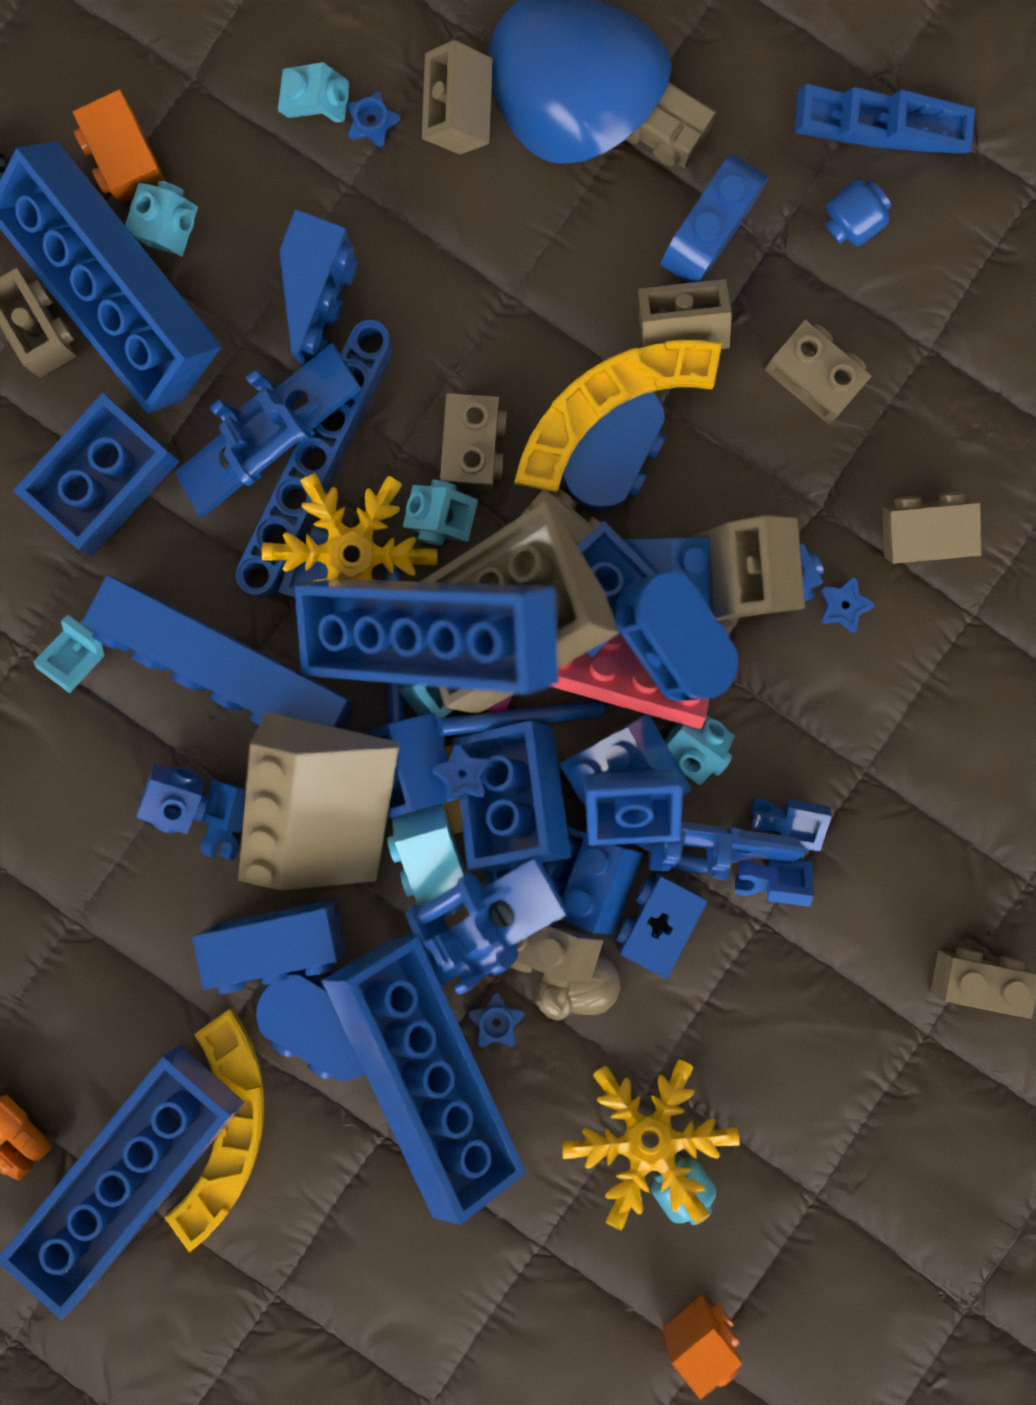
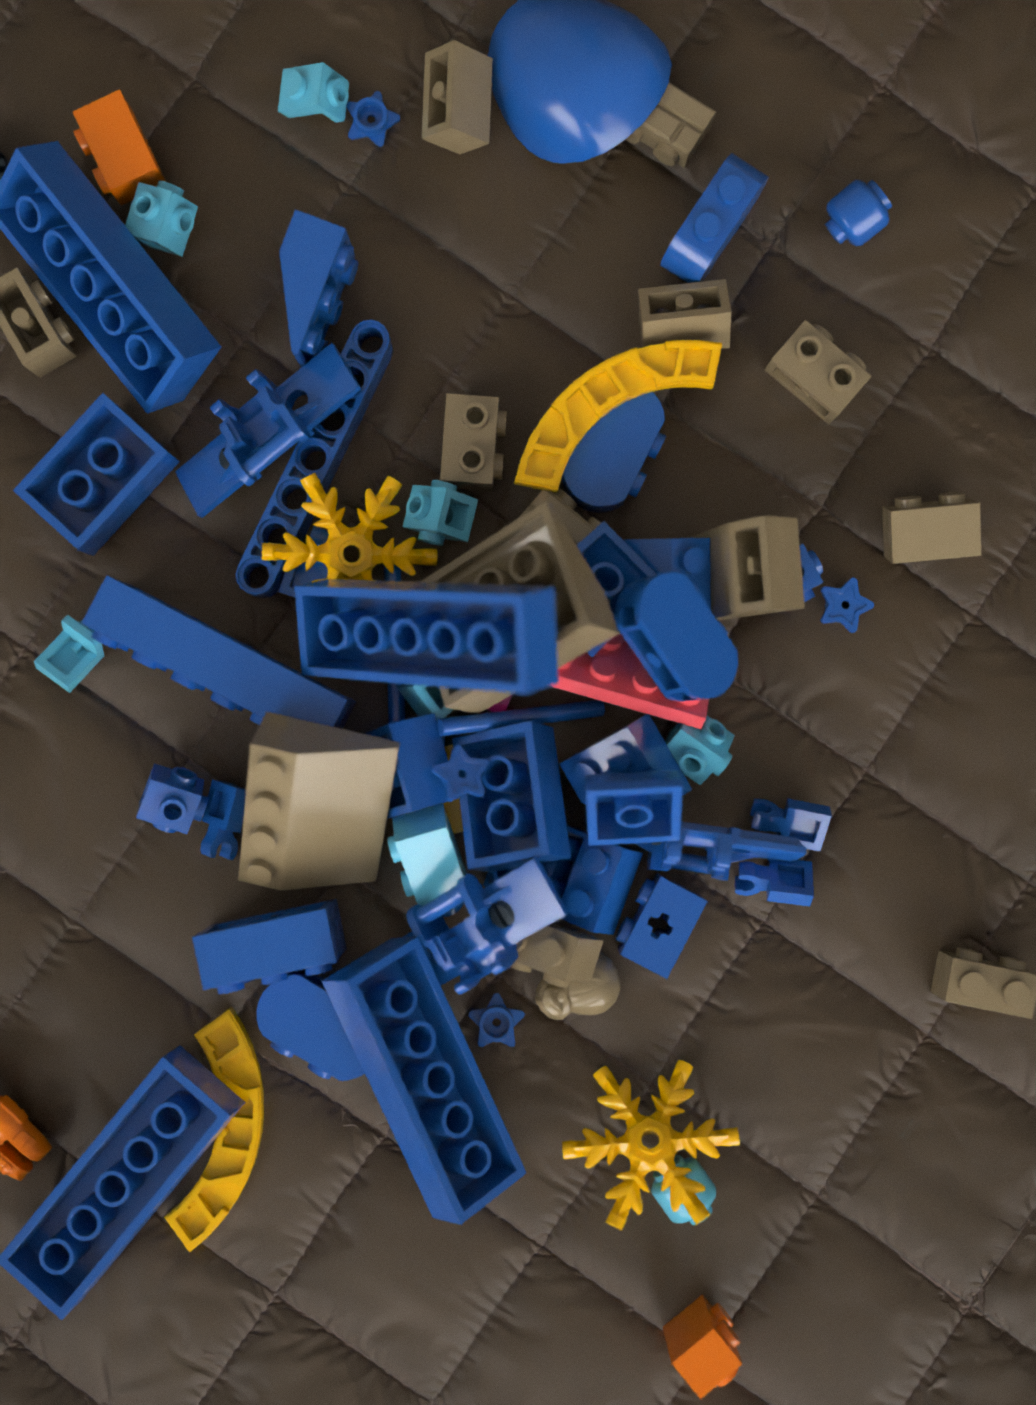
(885, 121): blue slope -> none

